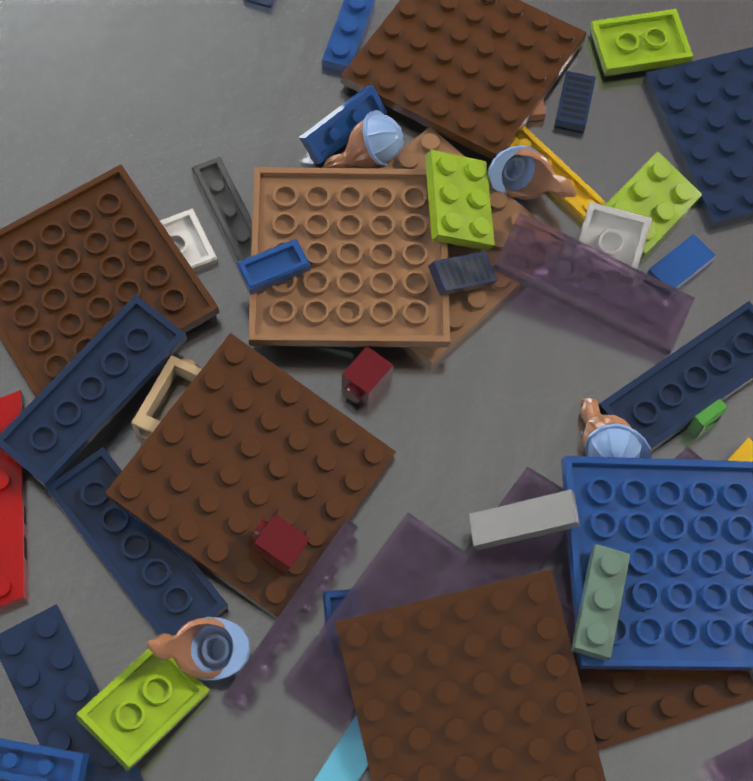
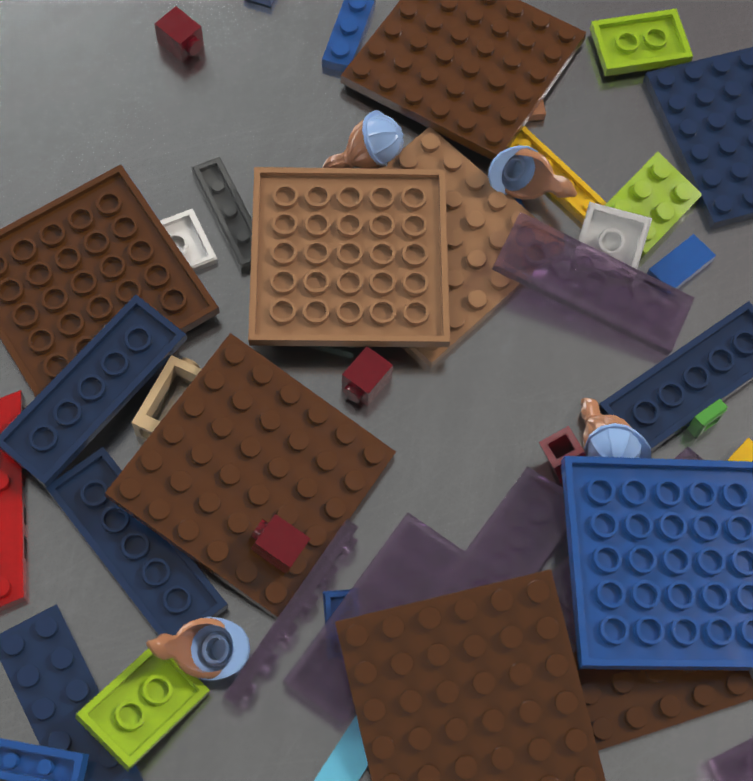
(179, 34): none -> dark red brick
(273, 266): blue tile -> none
(335, 129): blue plate -> none
(459, 200): lime plate -> none
(462, 273): dark blue tile -> none
(524, 520): light grey tile -> none
(559, 445): none -> dark red brick
(575, 101): dark blue tile -> none
(600, 602): sand green plate -> none

